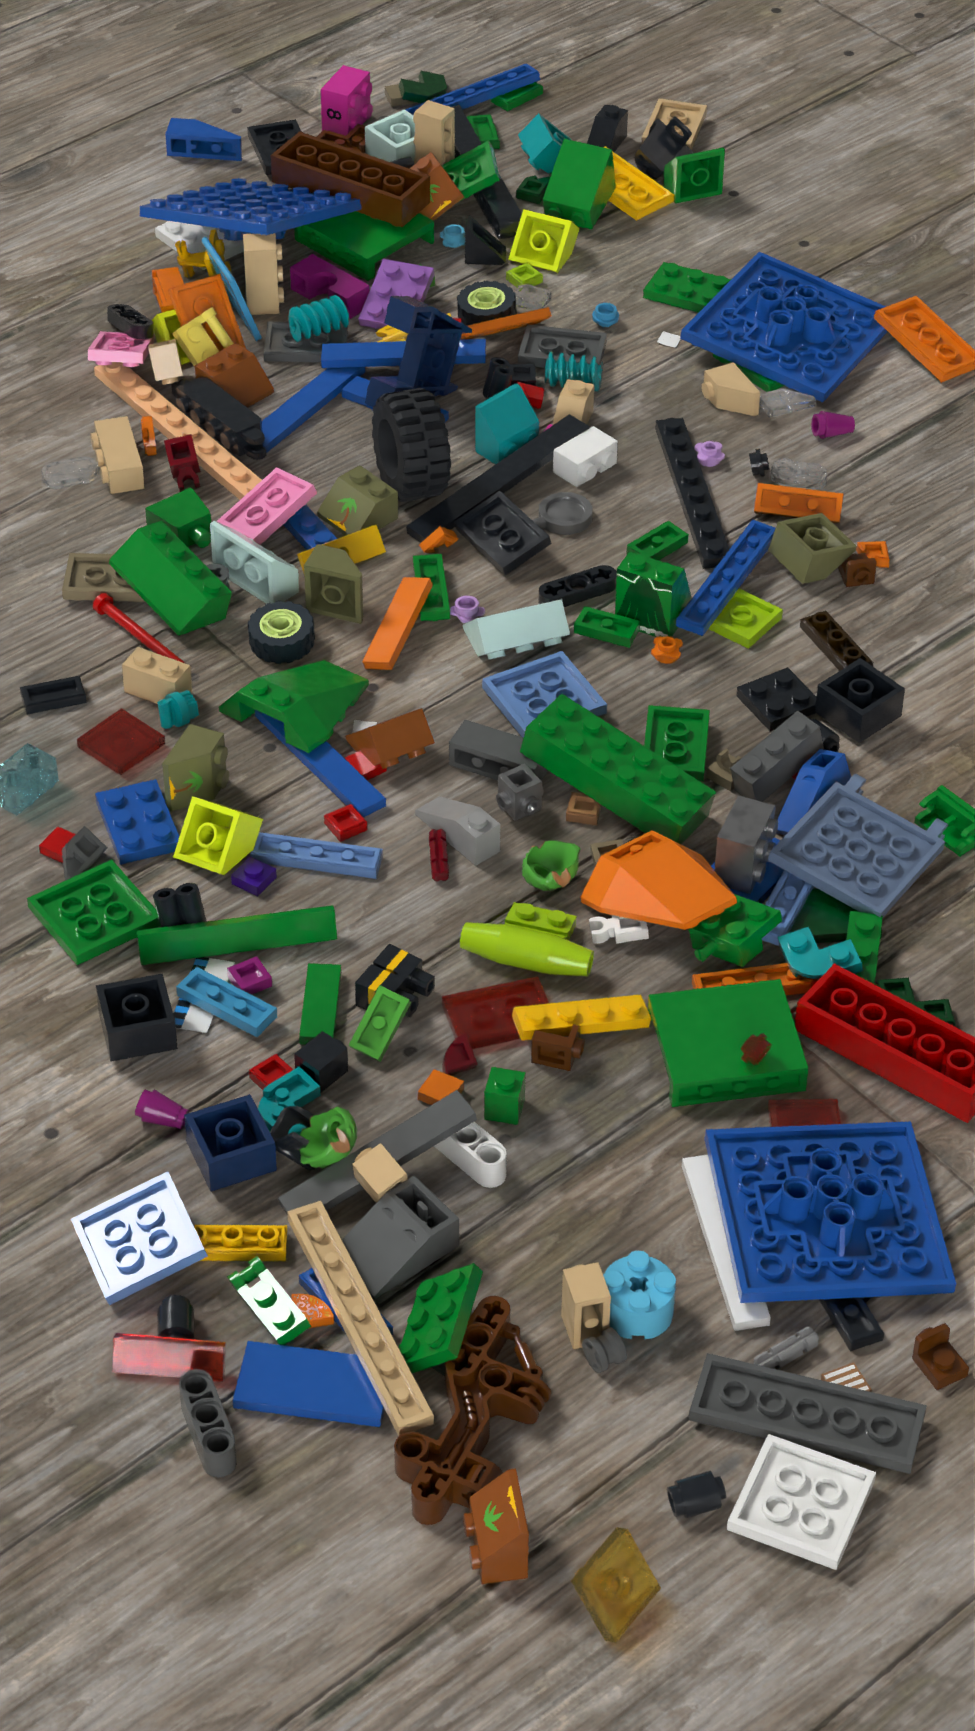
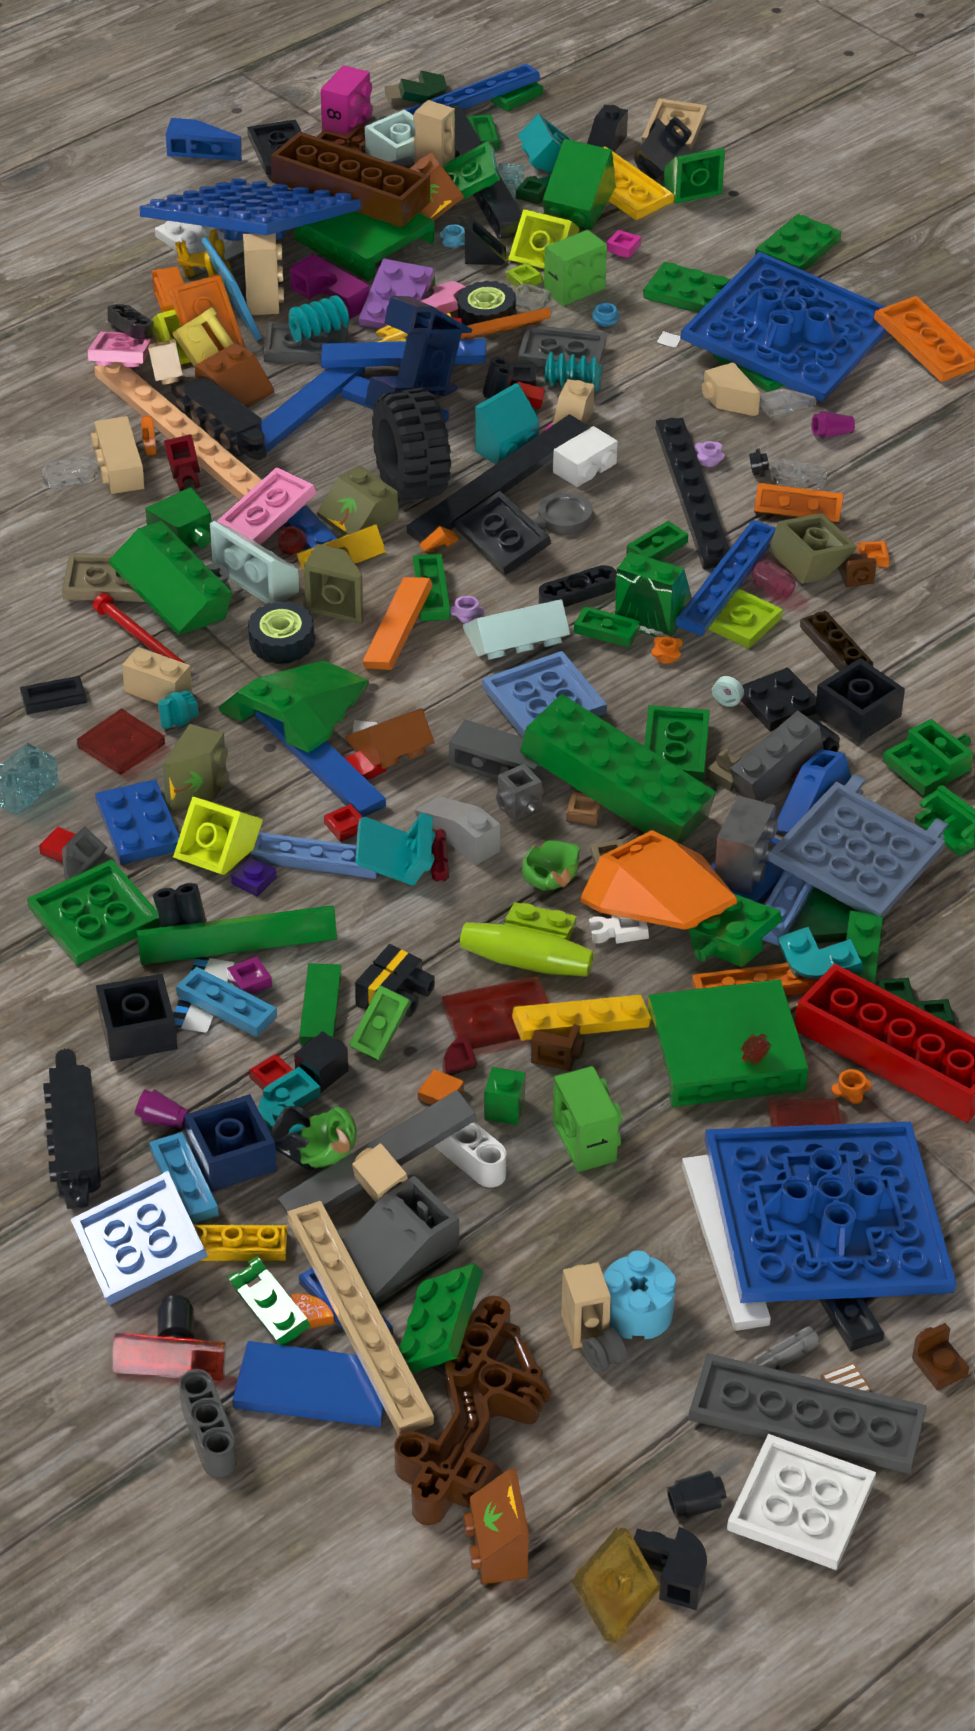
(74, 1130): none -> black hinge
(176, 1157): none -> dark azure plate
(291, 540): none -> clear red plate
(394, 851): none -> teal bracket
(445, 296): none -> bright pink tile
(512, 174): none -> clear light blue tile
(575, 267): none -> bright green brick
(586, 1118): none -> bright green brick
(623, 244): none -> dark pink plate
(681, 1563): none -> black brick
(728, 691): none -> light aqua tile
(773, 579): none -> clear pink brick
(800, 242): none -> green plate
(851, 1086): none -> orange plate
(930, 757): none -> green plate

